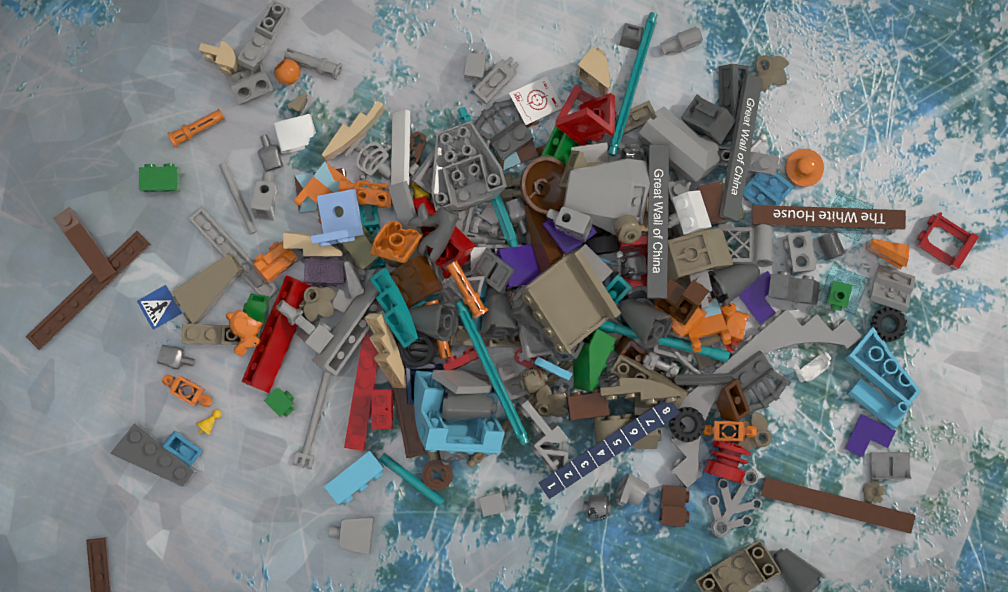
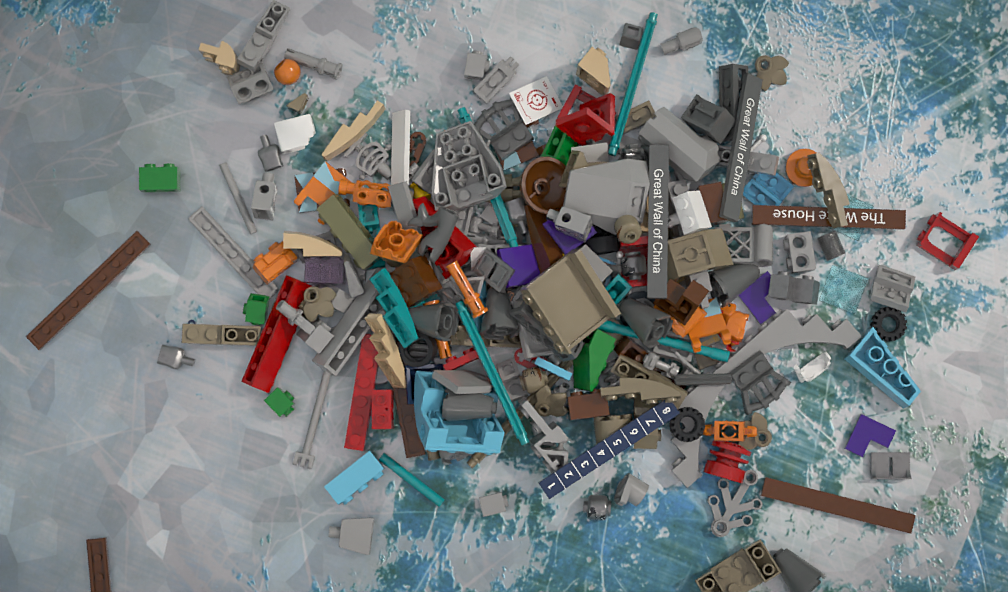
(85, 244): reddish brown slope -> none
(147, 452): dark grey wedge -> none
(159, 307): blue sticker -> none
(182, 447): dark azure slope -> none
(204, 400): orange piece -> none
(206, 288): dark tan slope -> none
(207, 424): yellow piece -> none
(216, 115): orange pin -> none
(246, 329): orange animal -> none
(337, 228): light blue bracket -> none
(428, 474): reddish brown gear -> none
(673, 506): reddish brown brick -> none
(732, 402): reddish brown slope -> none
(827, 181): none -> dark tan slope
(838, 295): green brick -> none
(874, 492): dark tan plant -> none
(878, 404): medium azure piece -> none
(893, 253): orange slope -> none

